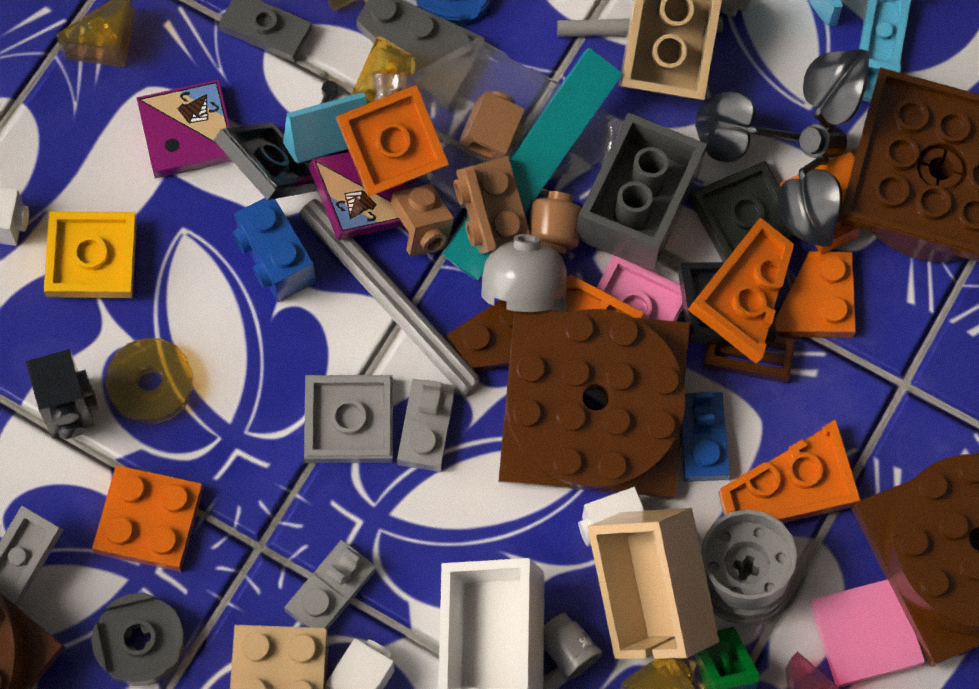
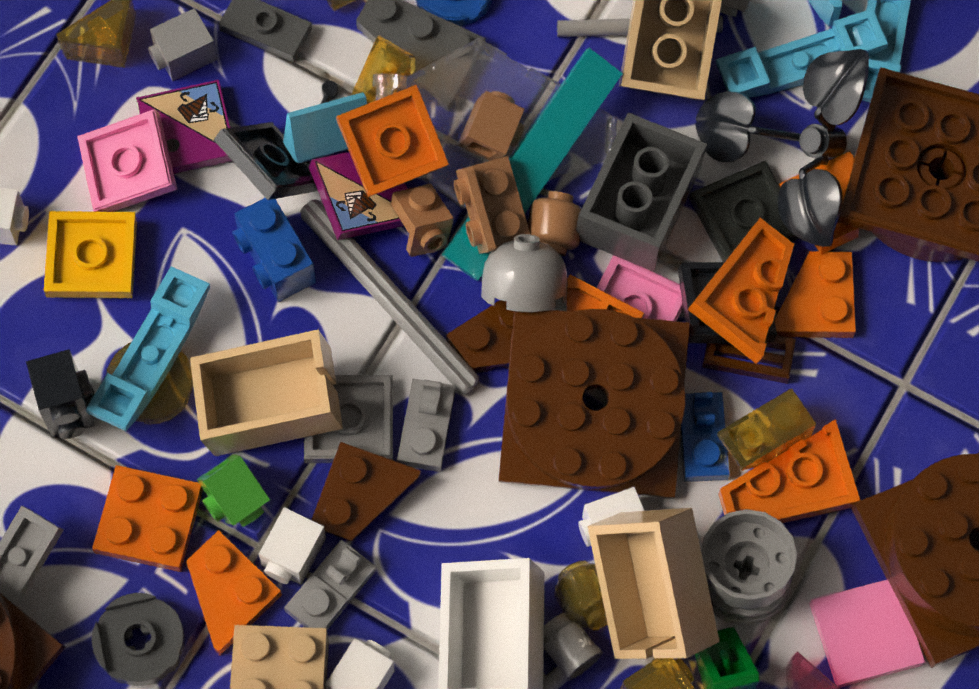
(127, 162): none -> bright pink tile
(152, 351): none -> medium azure slope
(182, 45): none -> light grey brick
(228, 589): none -> orange wing
(233, 492): none -> bright green brick
(266, 393): none -> tan piece
(291, 547): none -> white brick
(359, 490): none -> reddish brown wing
(580, 595): none -> clear yellow head
(767, 431): none -> clear yellow slope
(786, 65): none -> medium azure slope

